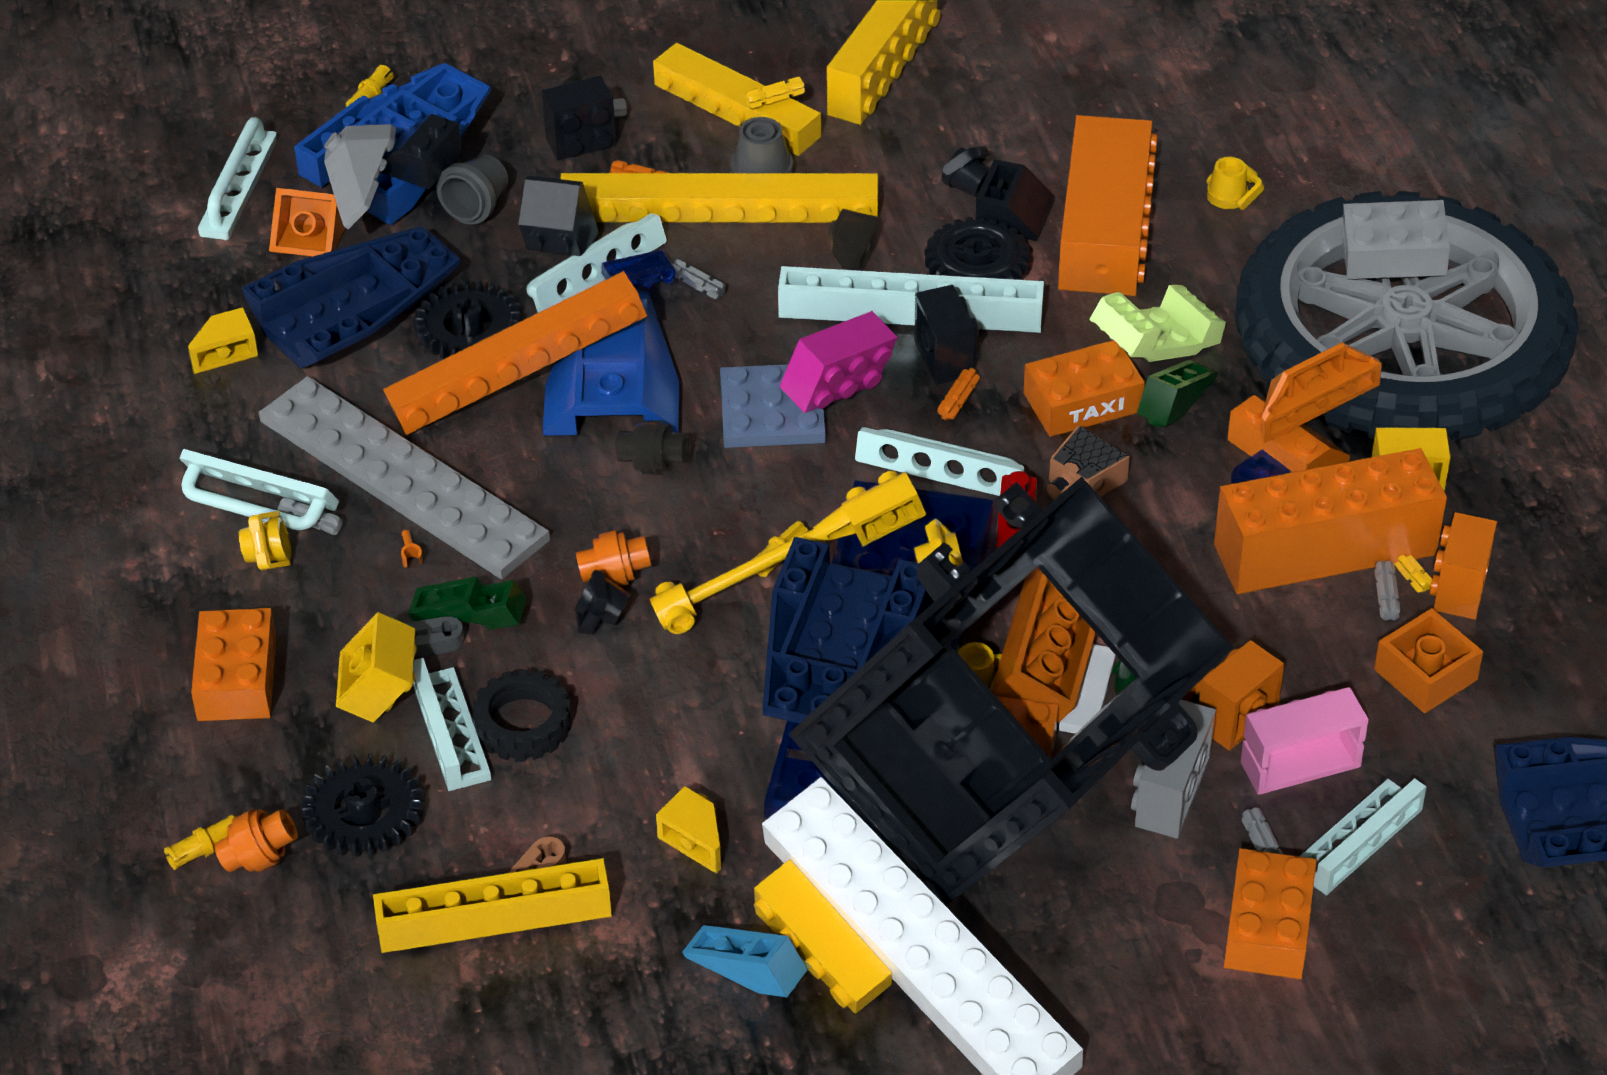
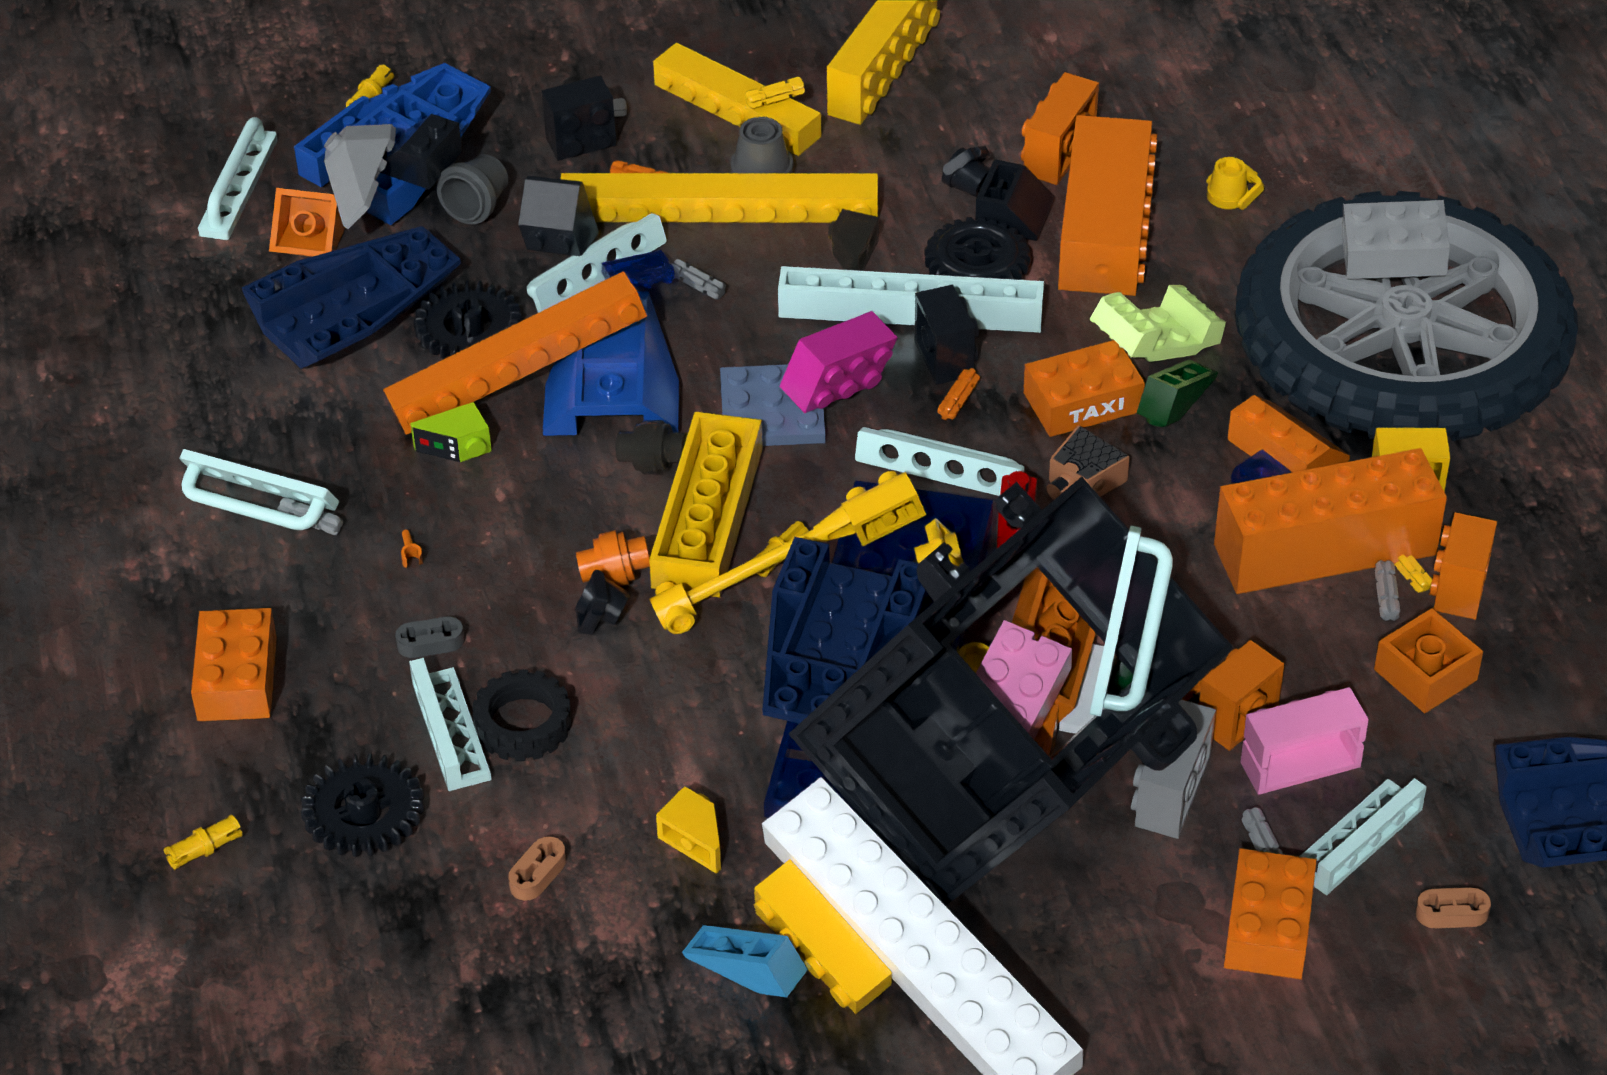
(223, 341): yellow slope -> none
(256, 840): orange piece -> none
(266, 541): yellow piece -> none
(376, 667): yellow brick -> none
(405, 477): light grey plate -> none
(452, 434): none -> lime slope
(471, 602): dark green slope -> none
(492, 905): yellow brick -> none
(706, 500): none -> yellow brick
(1025, 673): none -> bright pink piece
(1052, 126): none -> orange brick
(1151, 626): none -> light aqua piece
(1317, 388): orange wedge -> none
(1453, 907): none -> nougat beam

